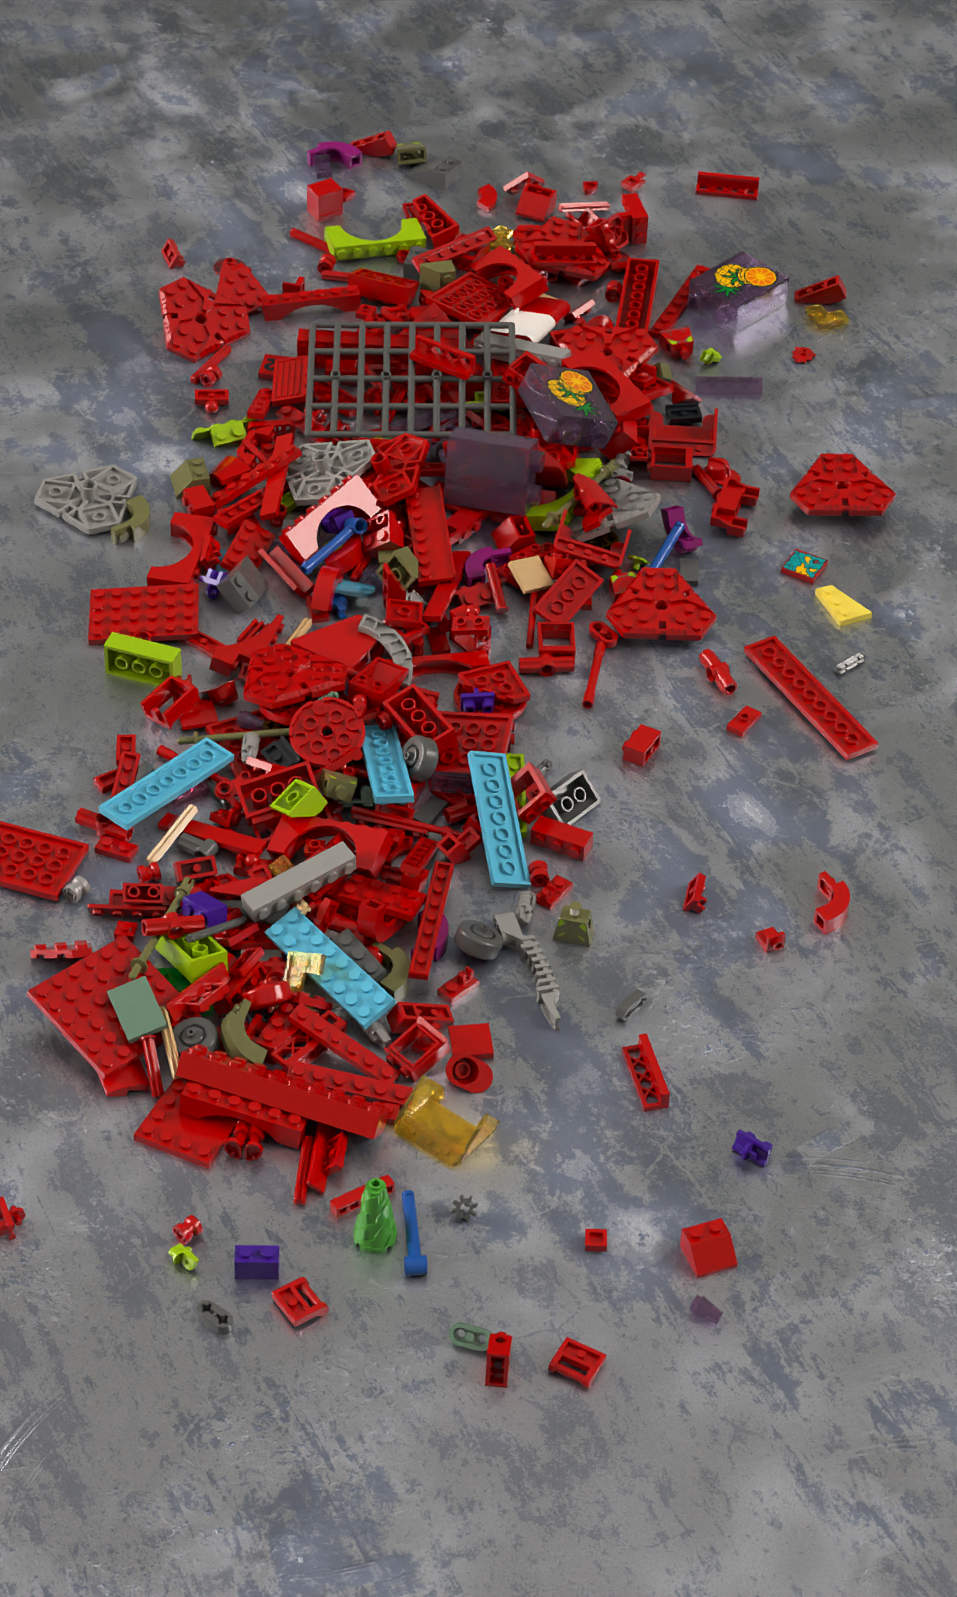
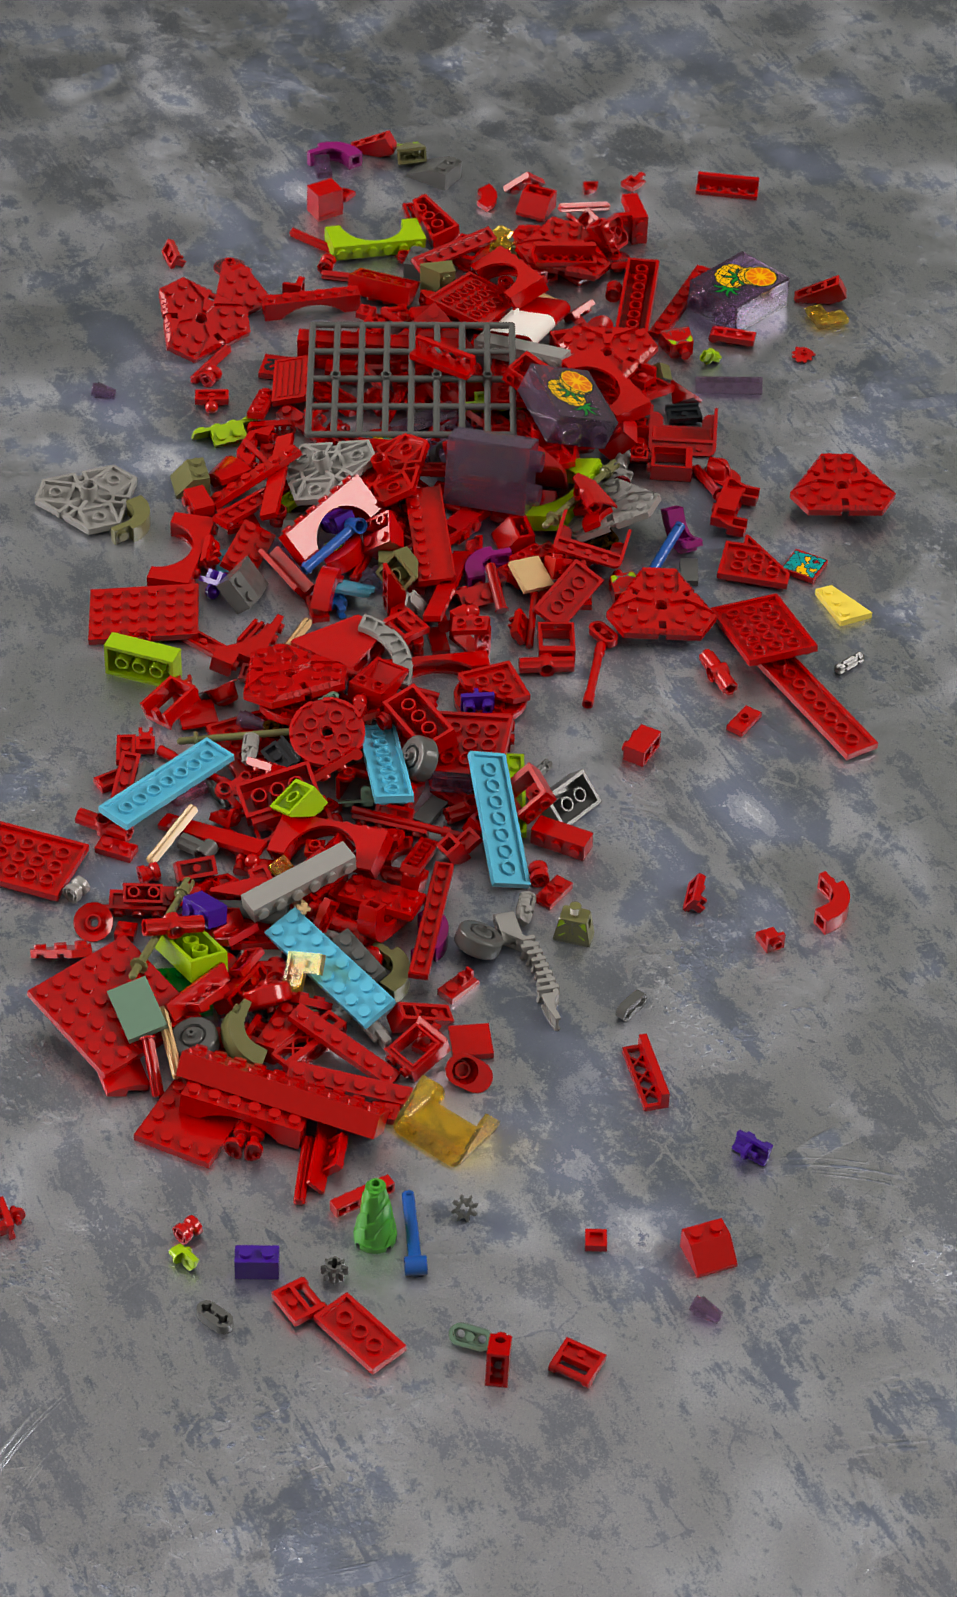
(84, 918): none -> red dish
(103, 391): none -> clear purple cone
(145, 742): none -> red plate
(216, 929): dark grey bar -> none
(334, 1270): none -> dark grey gear
(338, 785): olive torso -> none
(359, 1333): none -> red plate
(404, 613): red tile -> none
(474, 544): none -> red tile
(519, 626): none -> red plate
(637, 561): lime plant -> none
(732, 336): none -> red plate
(751, 565): none -> red wing
(764, 630): none -> red plate

